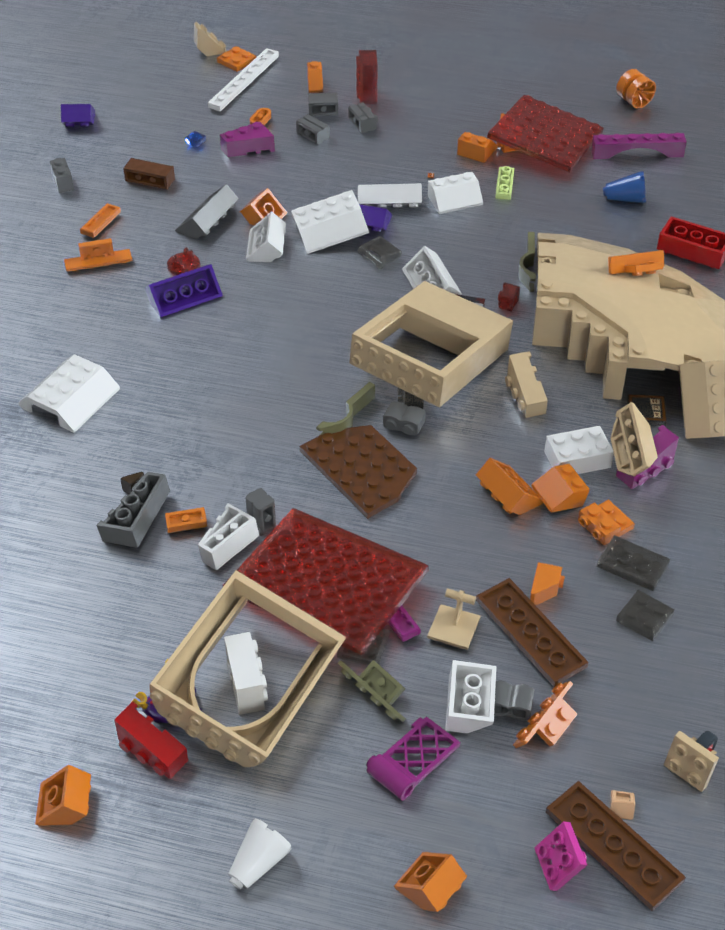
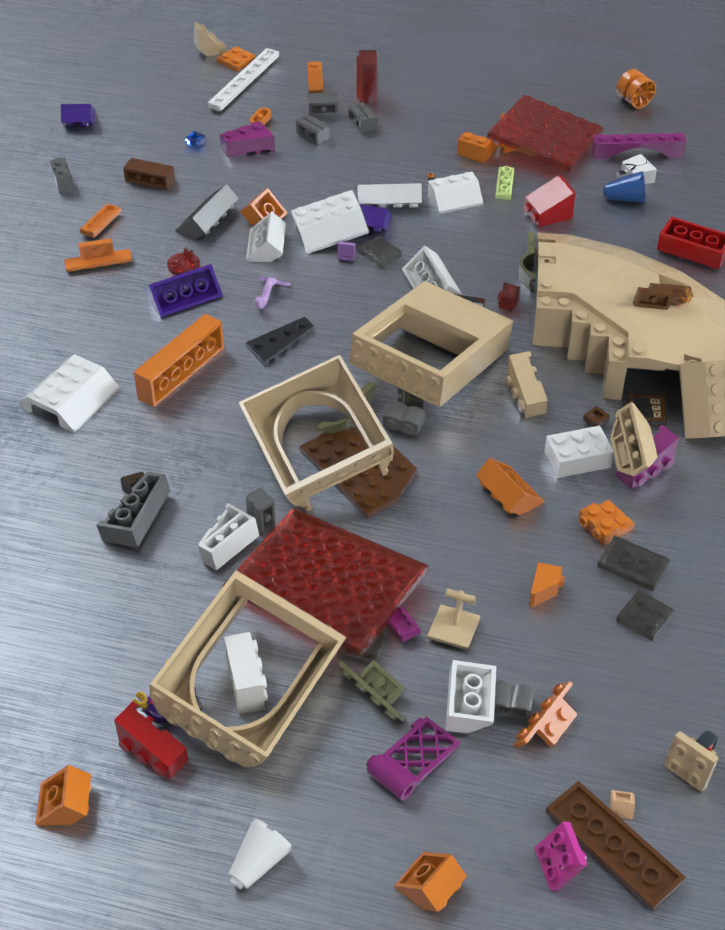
(179, 360): none -> orange brick
(186, 520): orange plate -> none
(260, 302): none -> lavender piece
(276, 341): none -> black wing
(323, 385): none -> tan panel
(346, 251): none -> medium lavender tile
(532, 632): reddish brown plate -> none
(551, 202): none -> slope
(561, 488): orange slope -> none
(596, 417): none -> reddish brown plate
(637, 164): none -> white torso
(637, 263): orange bracket -> none
(661, 296): none -> reddish brown plate

